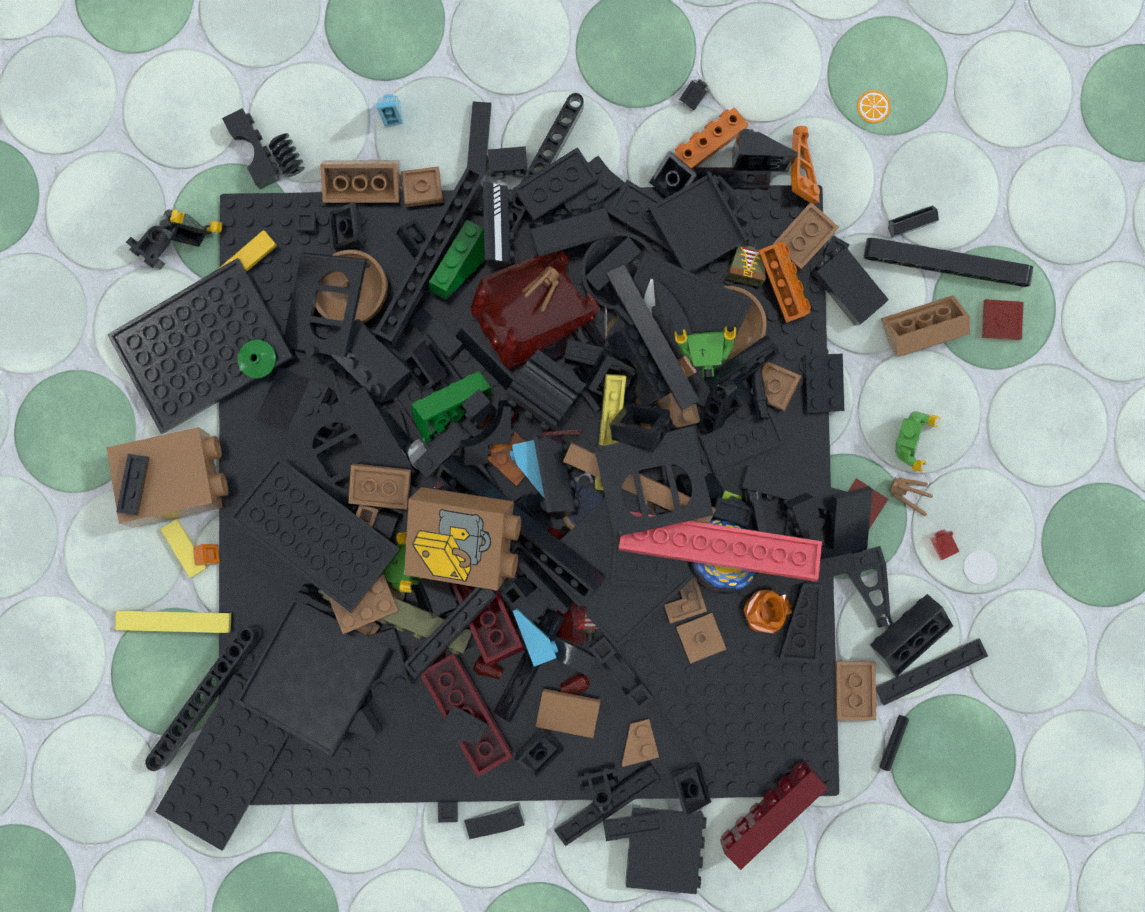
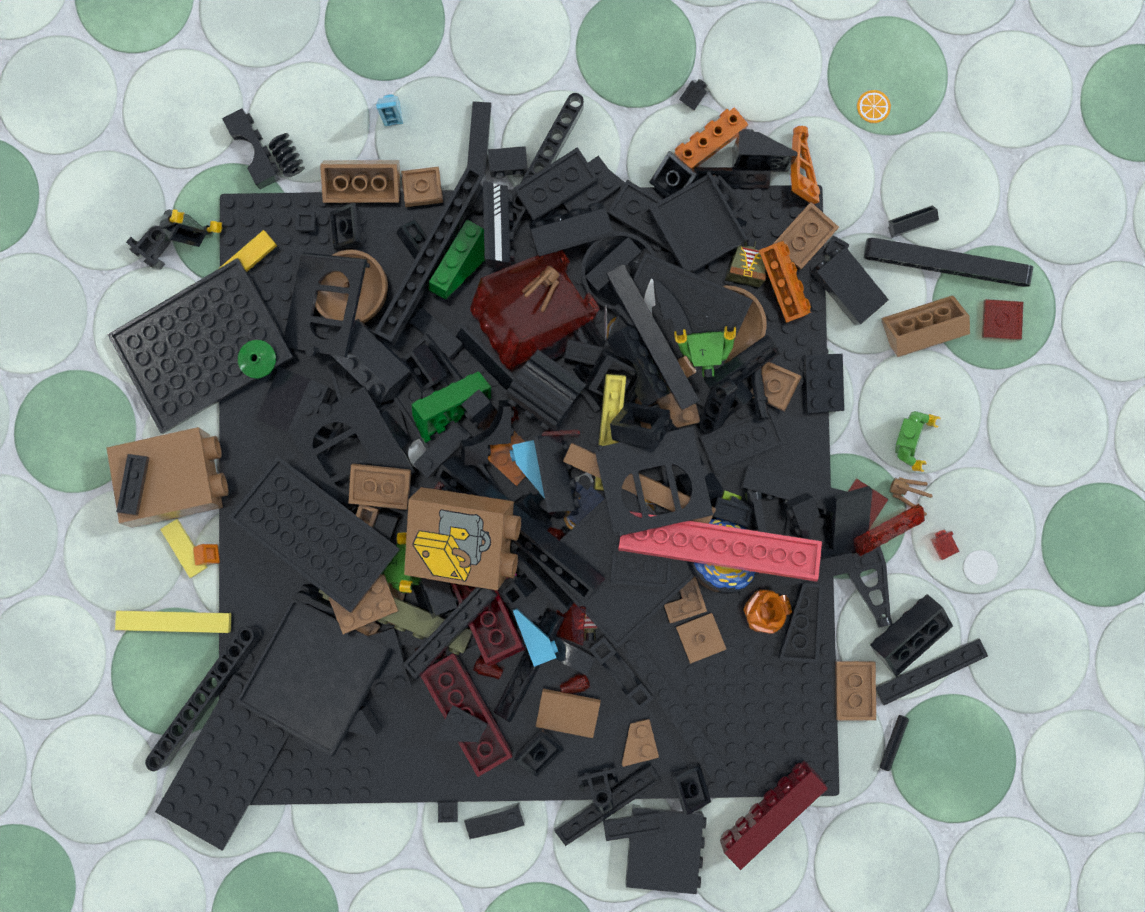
(889, 530): none -> clear red plate

